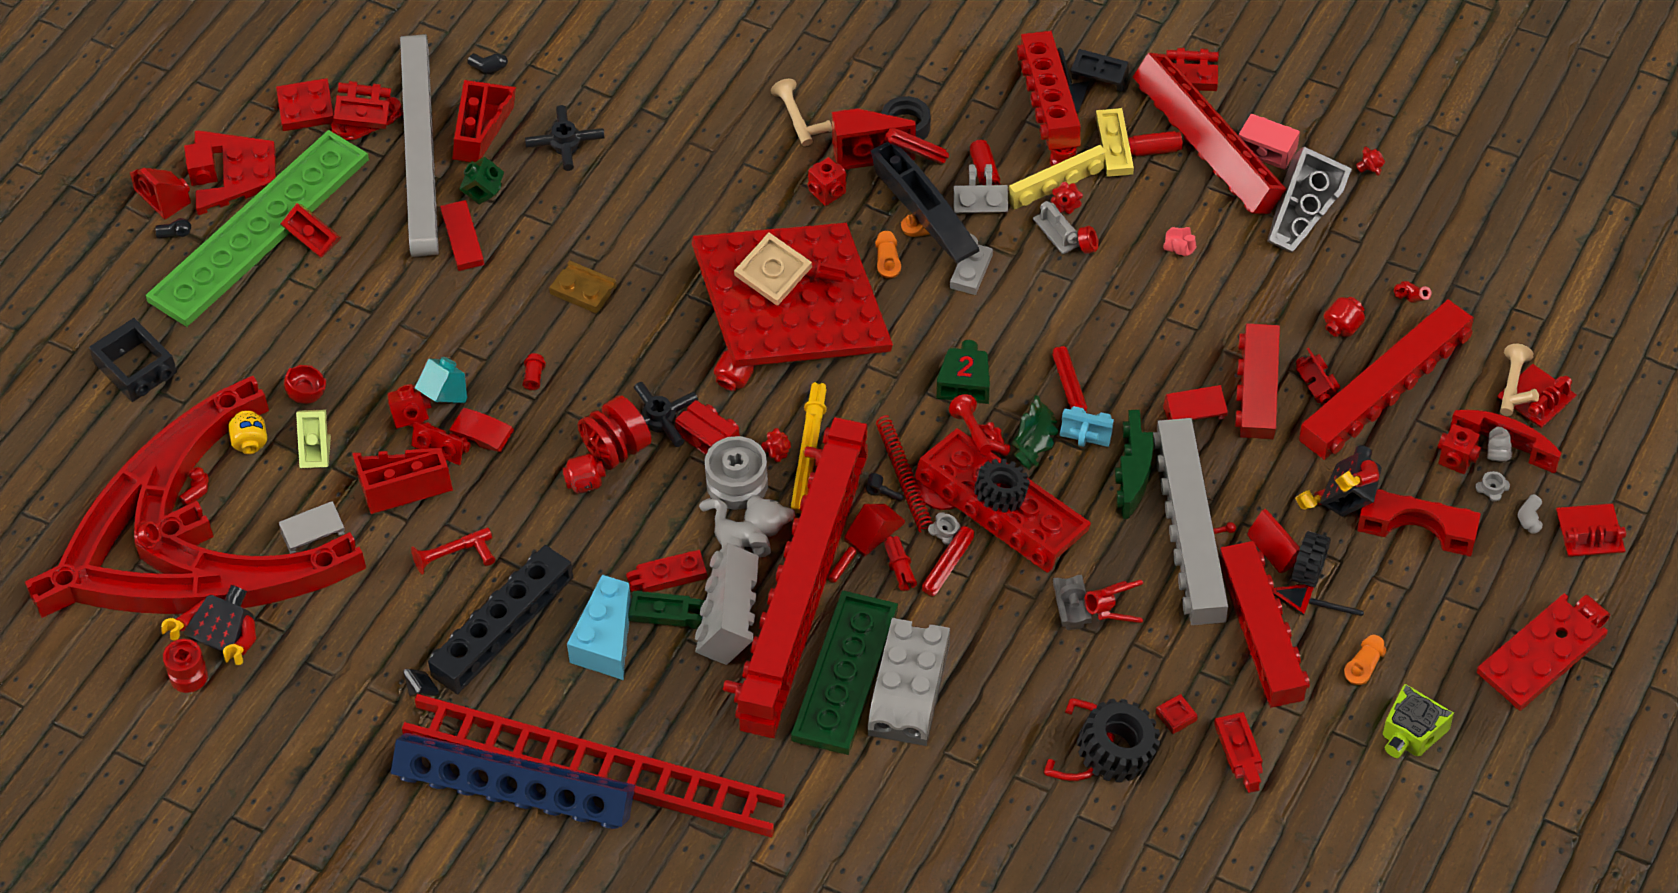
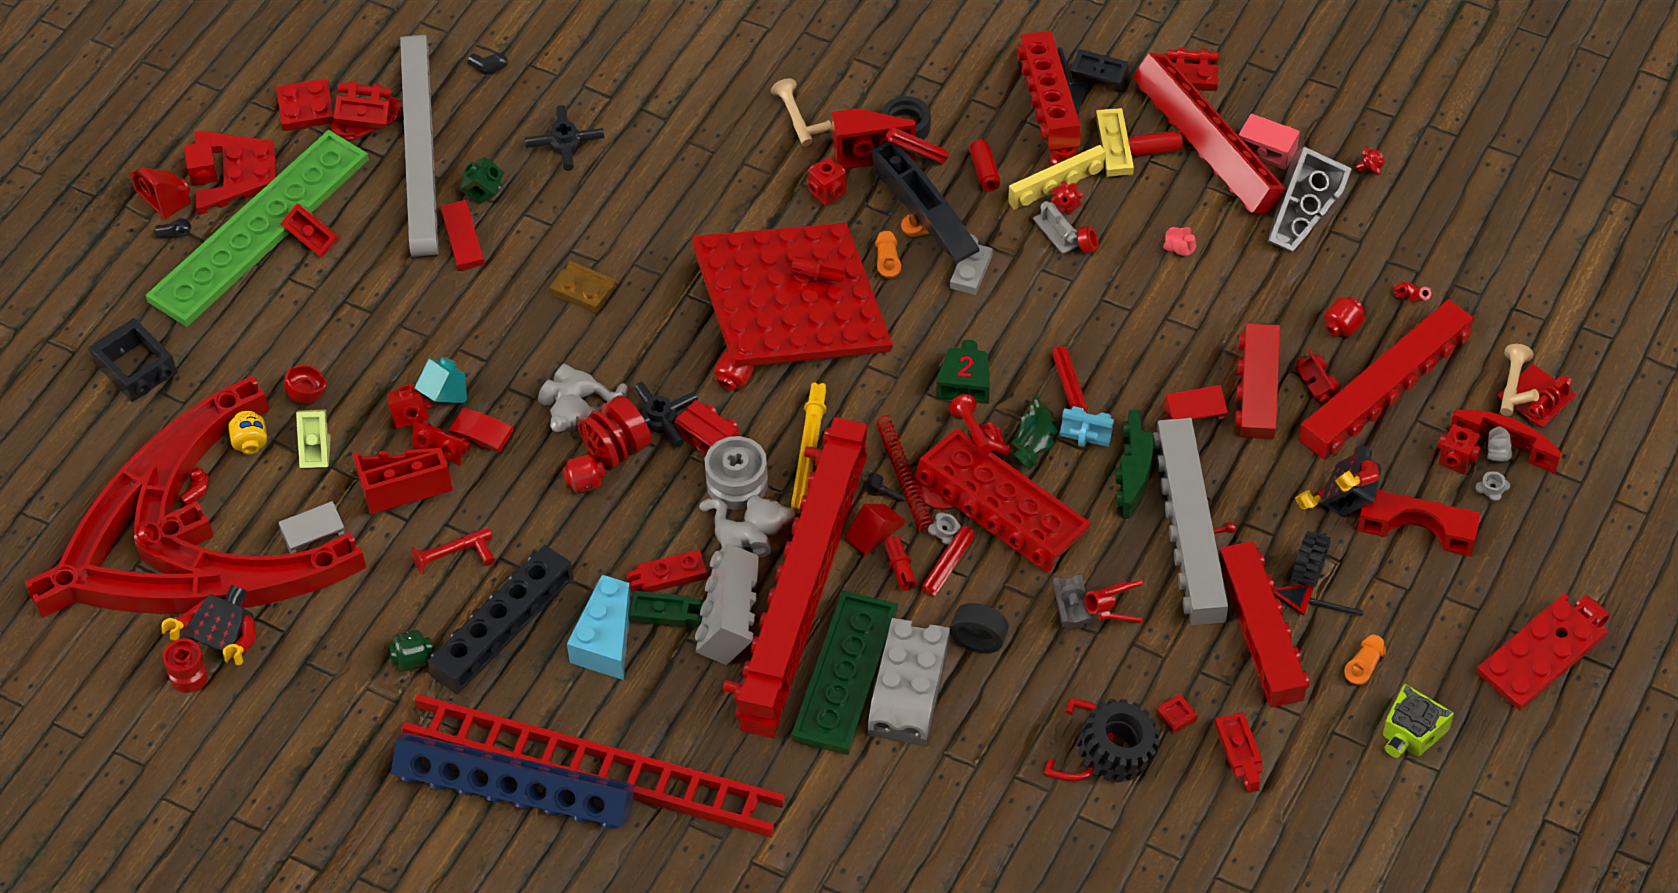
(409, 650): none -> dark green head
(419, 683): black slope -> none
(480, 118): red wedge -> none
(534, 365): red pin -> none
(567, 392): none -> light grey animal
(773, 269): tan hinge -> none
(776, 445): red plant -> none
(842, 564): red piece -> none
(975, 615): none -> black tyre
(981, 198): light grey hinge -> none
(998, 496): black tyre -> none
(1274, 541): red slope -> none
(1528, 516): light grey arm -> none
(1591, 530): red hinge -> none

